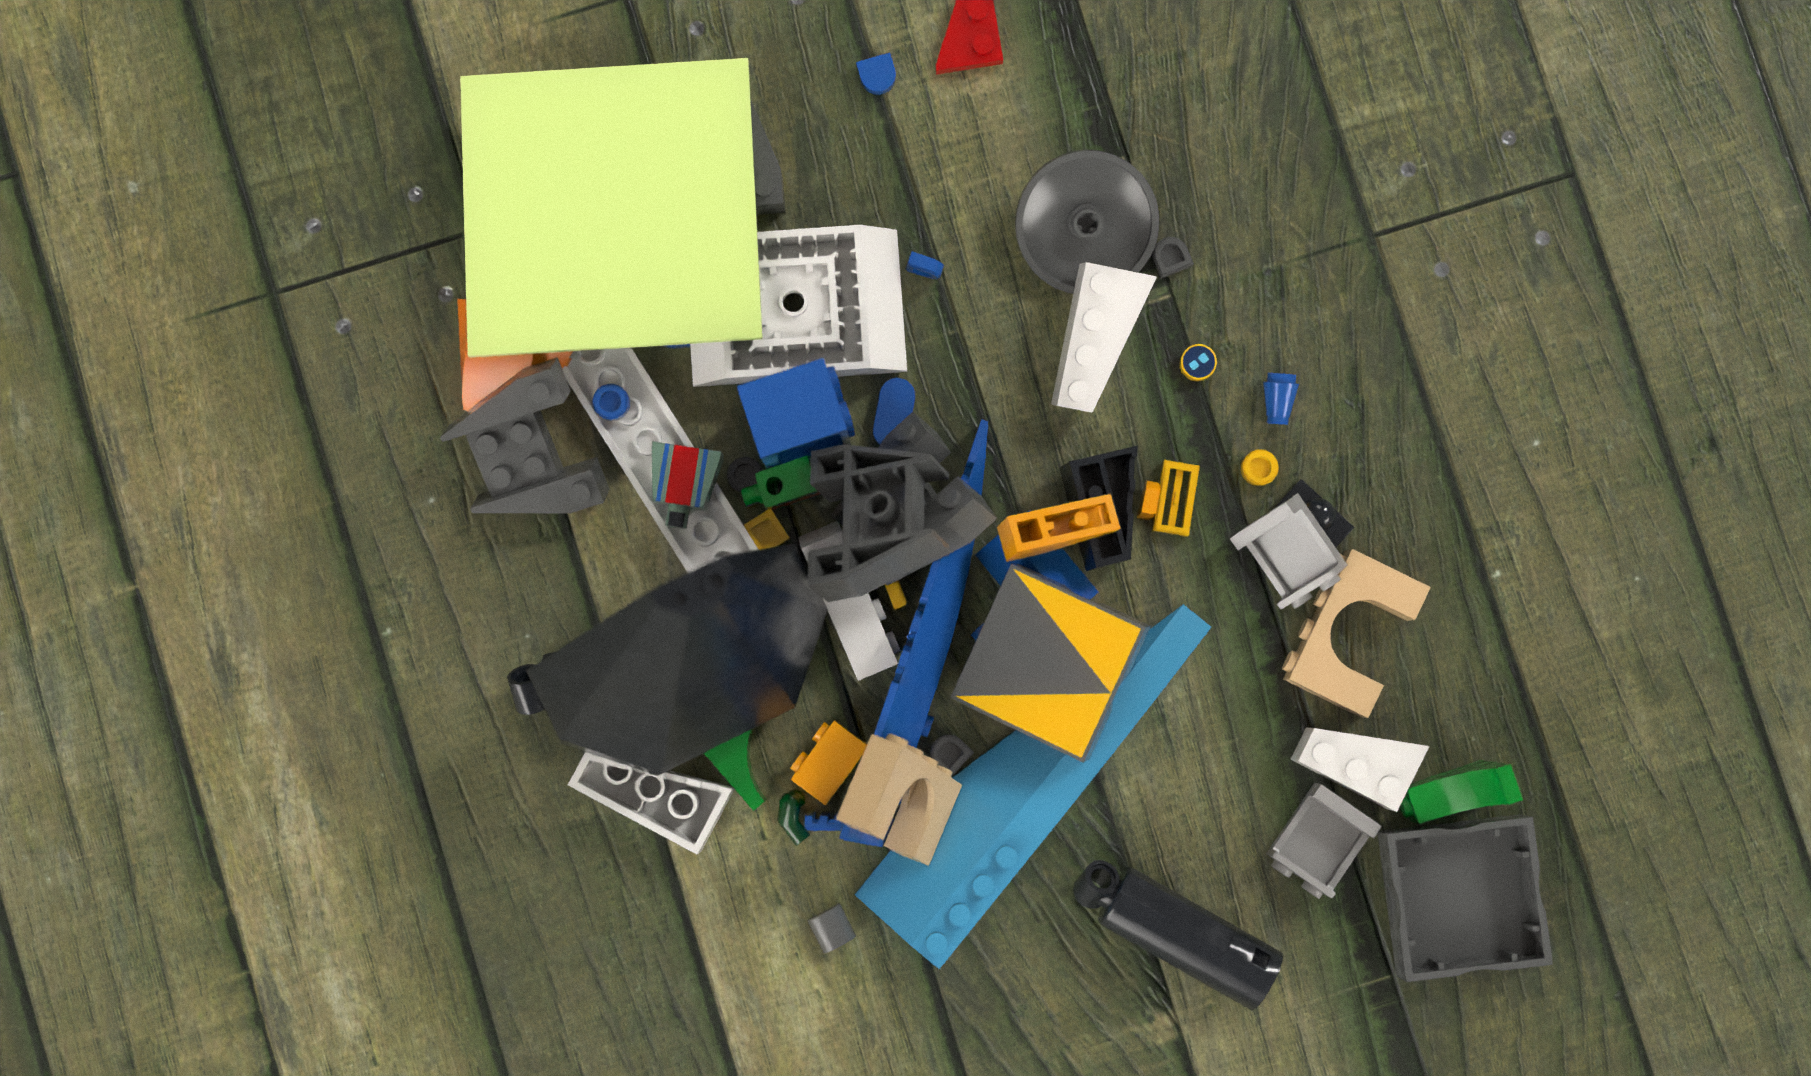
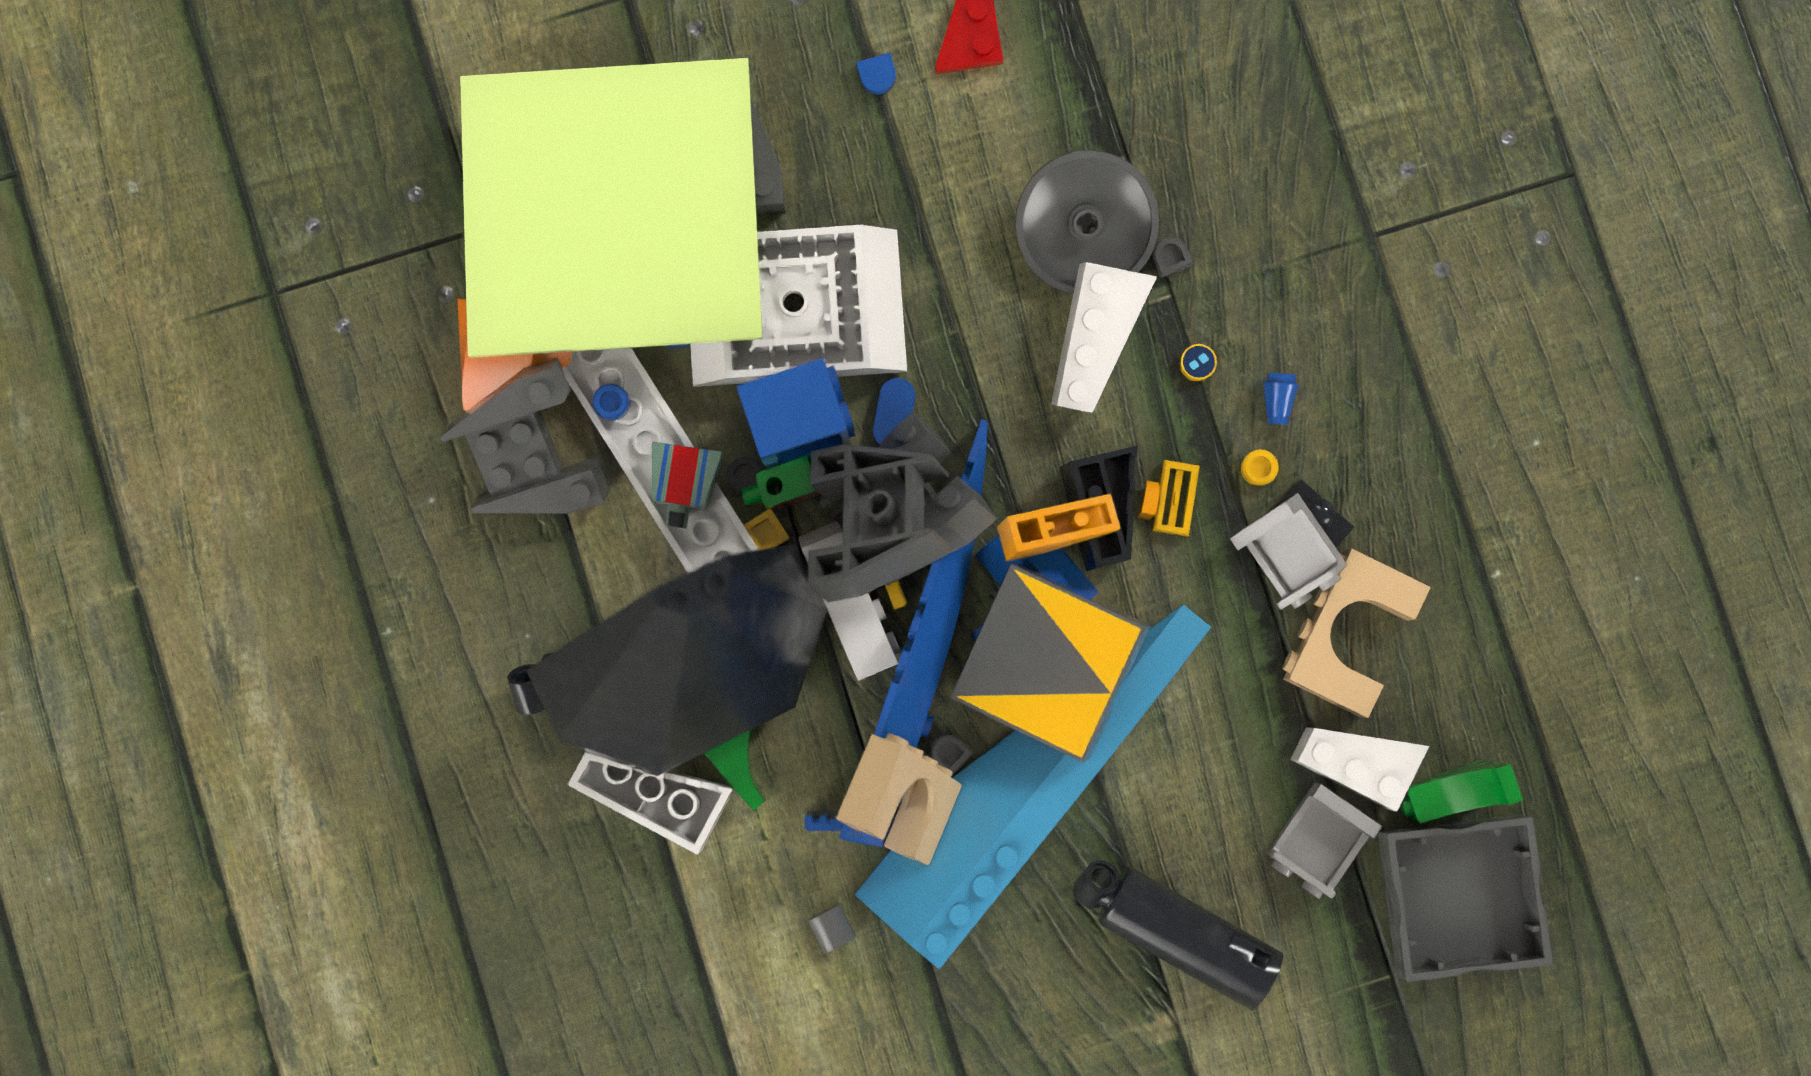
(788, 815): dark green arm -> none
(828, 762): light orange brick -> none
(924, 266): blue tile -> none

